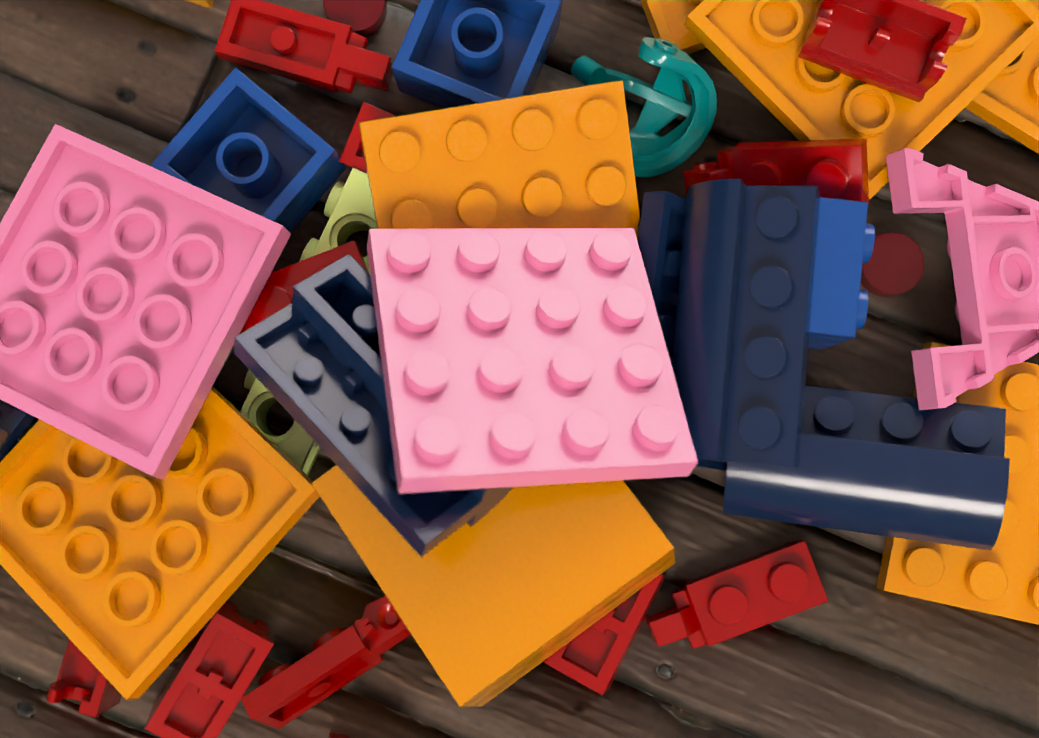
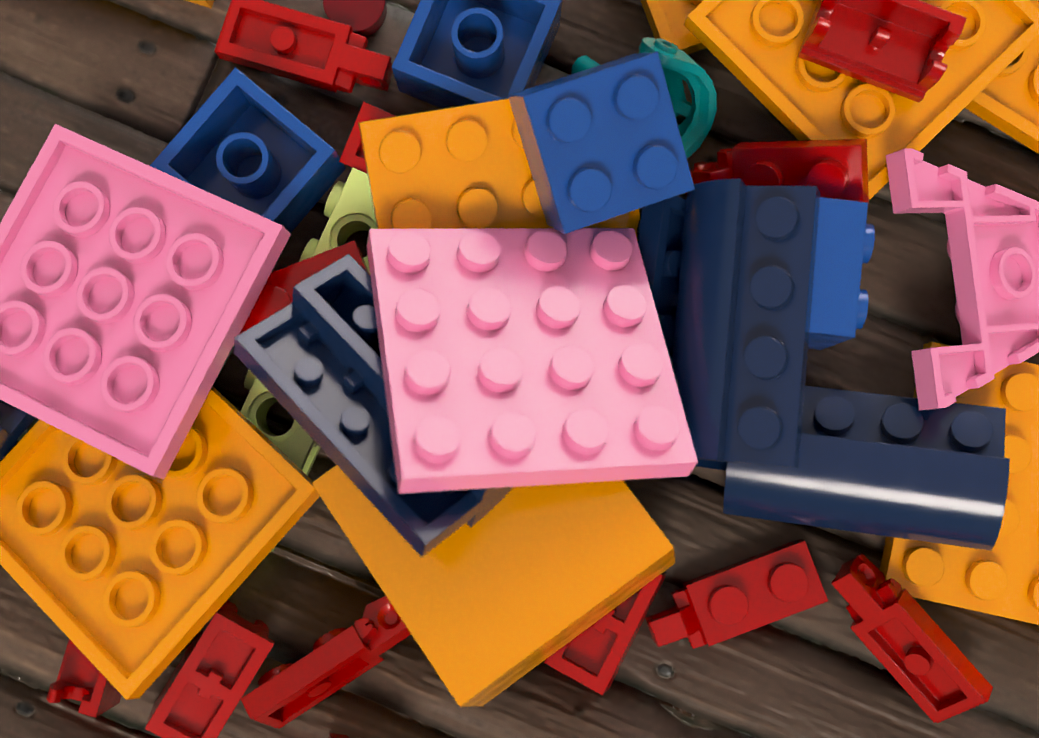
(602, 142): none -> blue brick
(893, 266): dark red tile -> none
(909, 642): none -> red hinge

